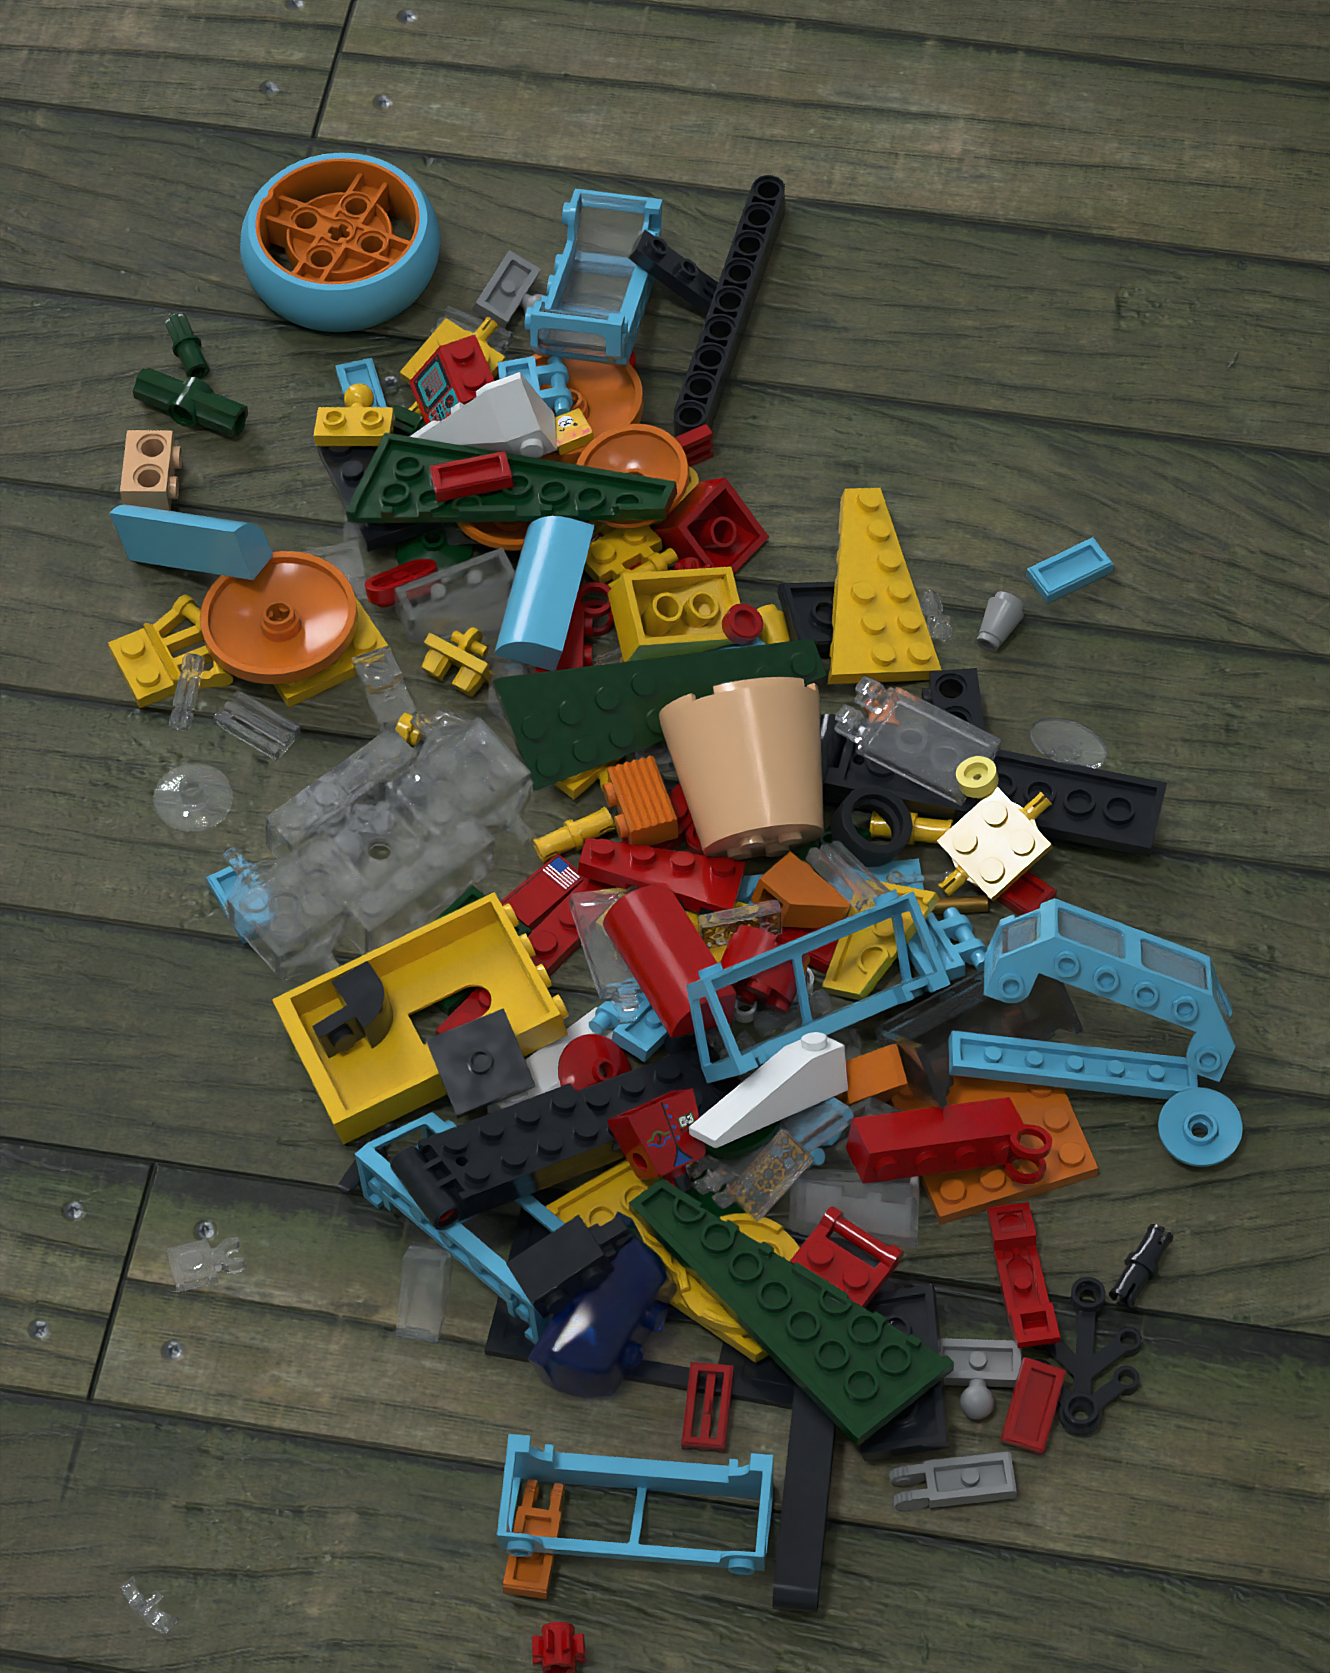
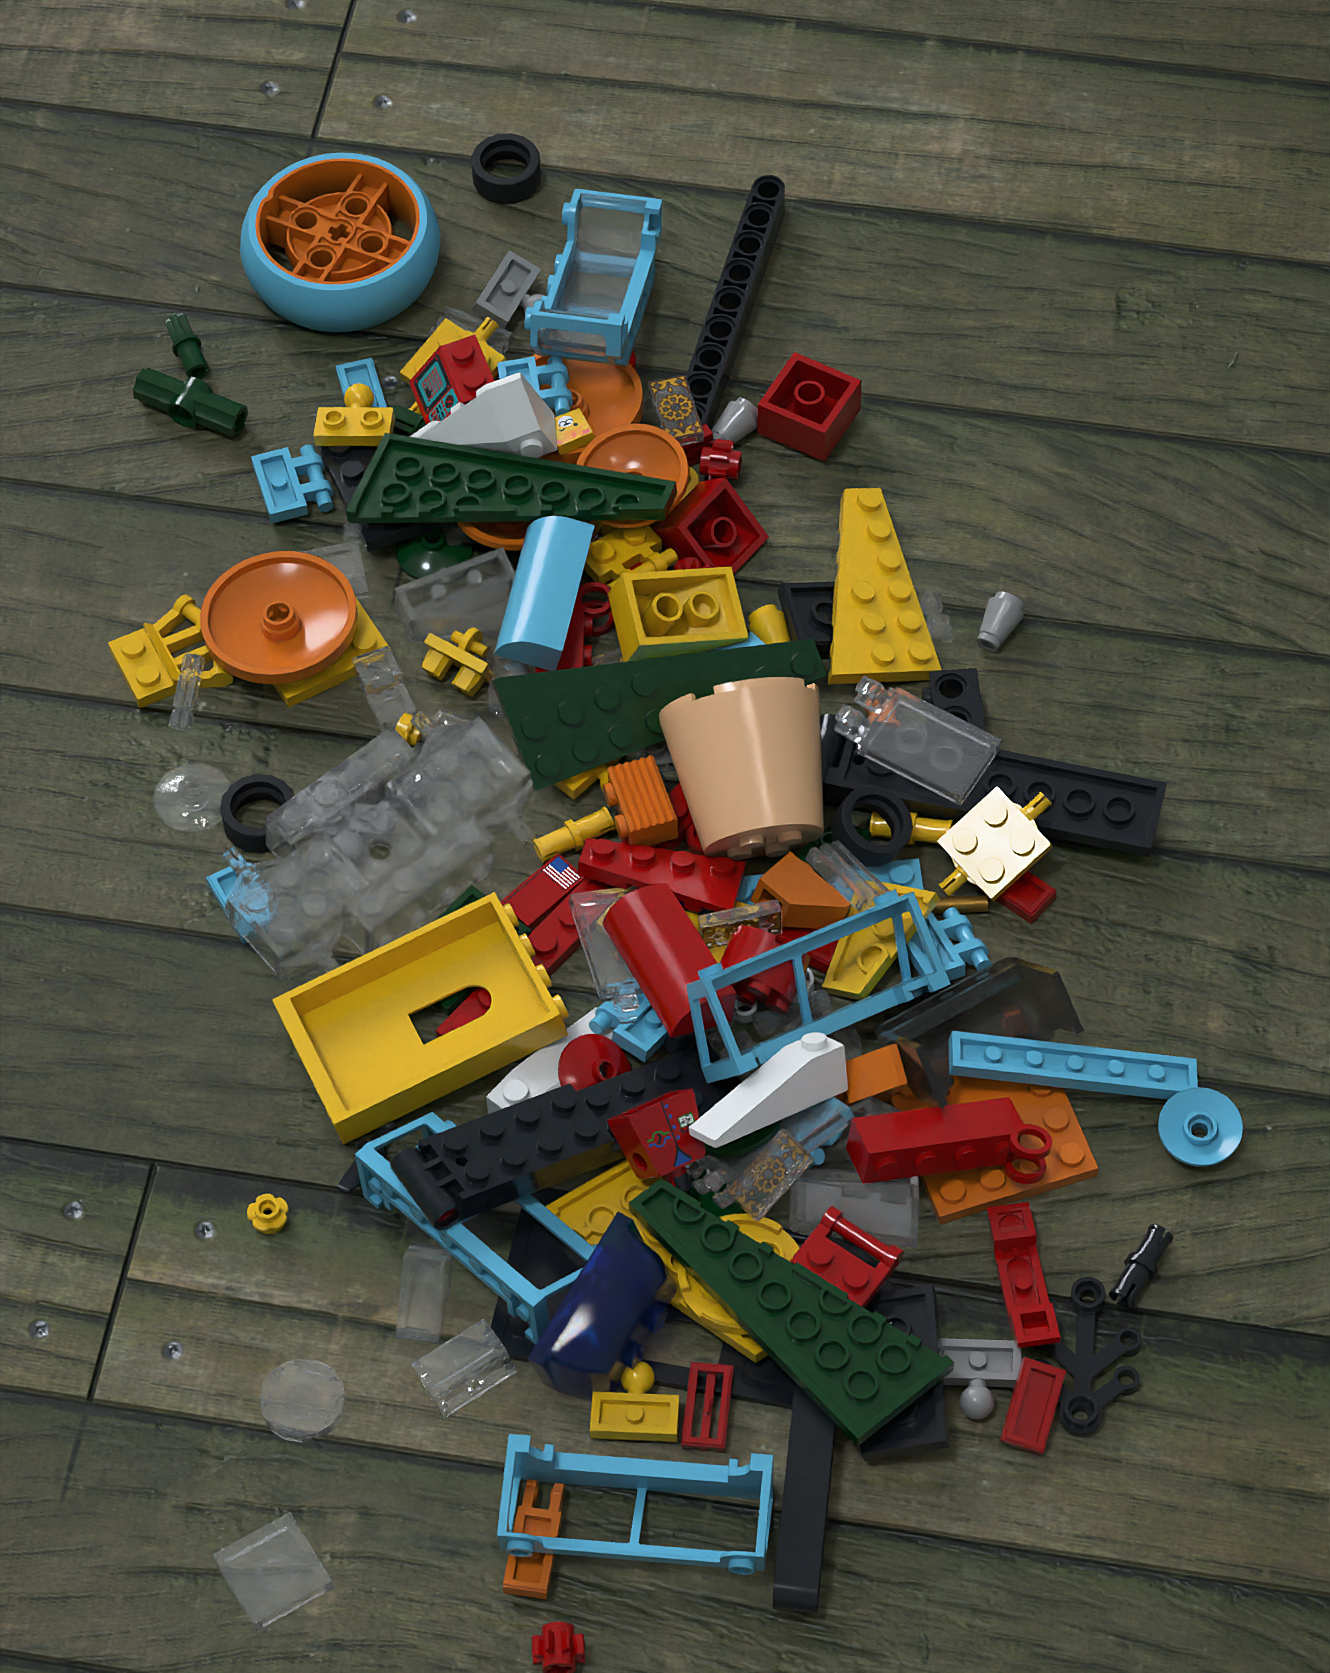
(146, 1608): clear piece -> none
(150, 469): light nougat brick -> none
(191, 541): medium azure brick -> none
(197, 1264): clear plate -> none
(240, 793): none -> black tyre
(264, 726): clear tile -> none
(272, 1222): none -> yellow plate
(273, 1571): none -> clear tile
(280, 485): none -> medium azure plate
(302, 1400): none -> clear tile
(364, 1012): black brick -> none
(381, 586): red plate -> none
(464, 1368): none -> clear hinge
(471, 476): red tile -> none
(480, 1063): black plate -> none
(506, 147): none -> black tyre
(568, 1262): black hinge -> none
(635, 1413): none -> yellow plate
(673, 270): black hinge -> none
(676, 409): none -> tile
(721, 461): none -> red gear
(736, 421): none -> light grey cone
(742, 624): red tile -> none
(809, 406): none -> red brick
(897, 878): clear hinge -> none
(955, 1481): light grey hinge -> none
(977, 777): light yellow tile -> none
(1068, 742): clear dish -> none
(1070, 570): medium azure tile -> none
(1116, 965): medium azure windscreen -> none

